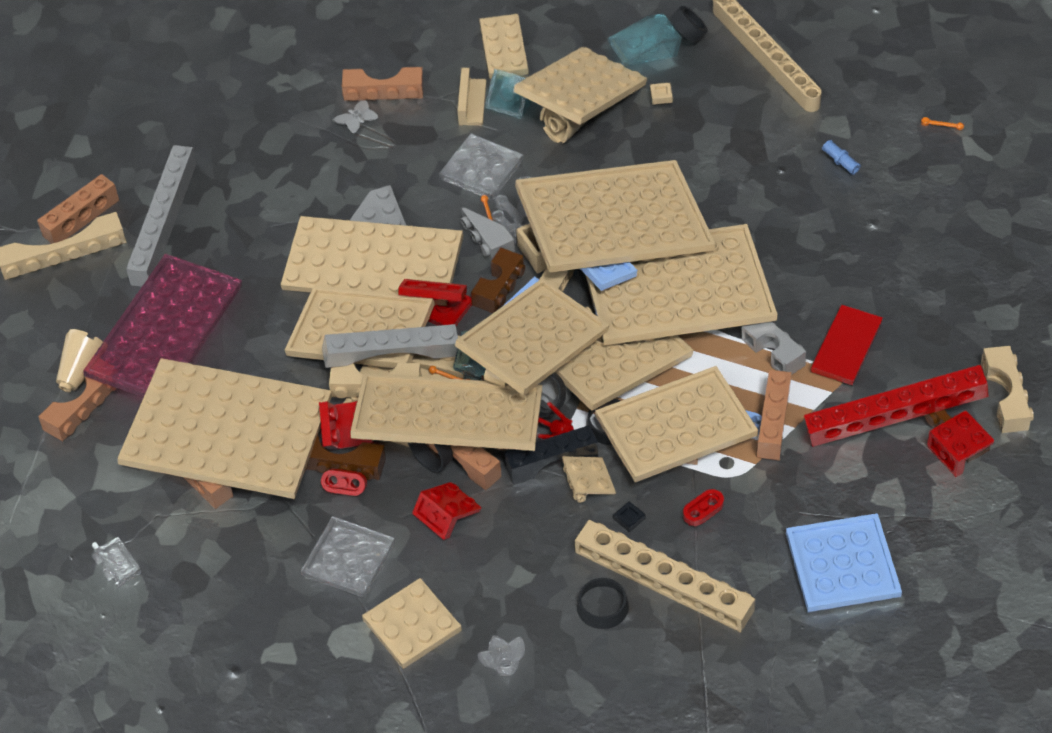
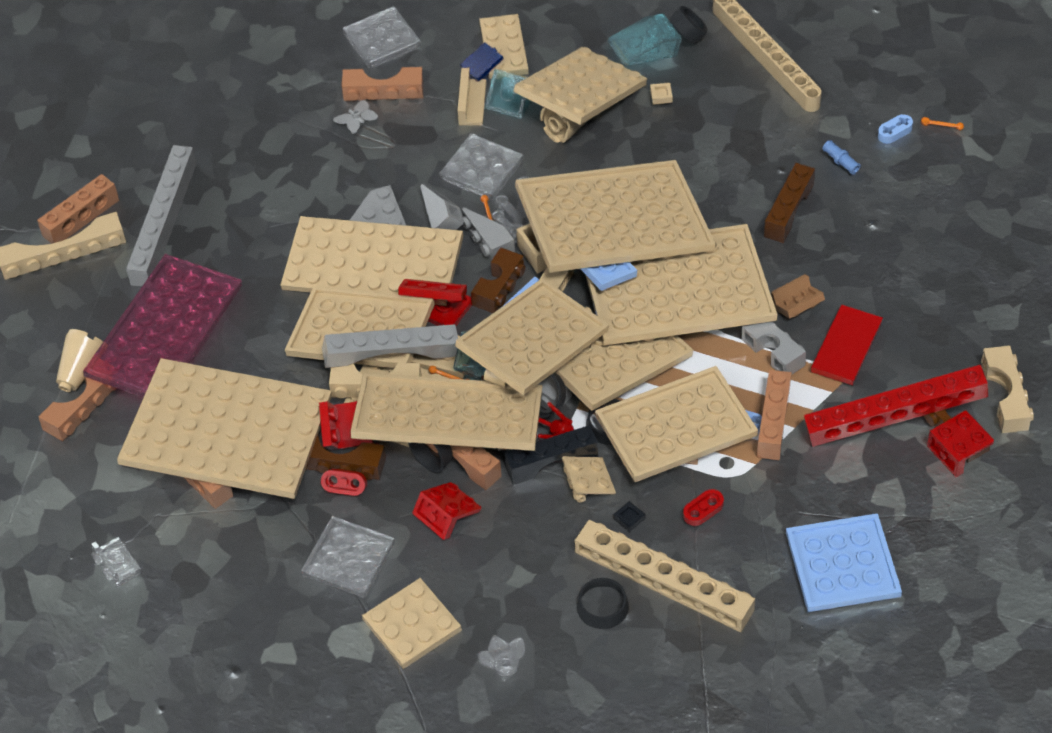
(381, 37): none -> clear plate
(441, 210): none -> light grey slope
(482, 61): none -> clear blue piece
(781, 216): none -> reddish brown arch
(796, 297): none -> medium nougat bracket
(897, 131): none -> light blue beam

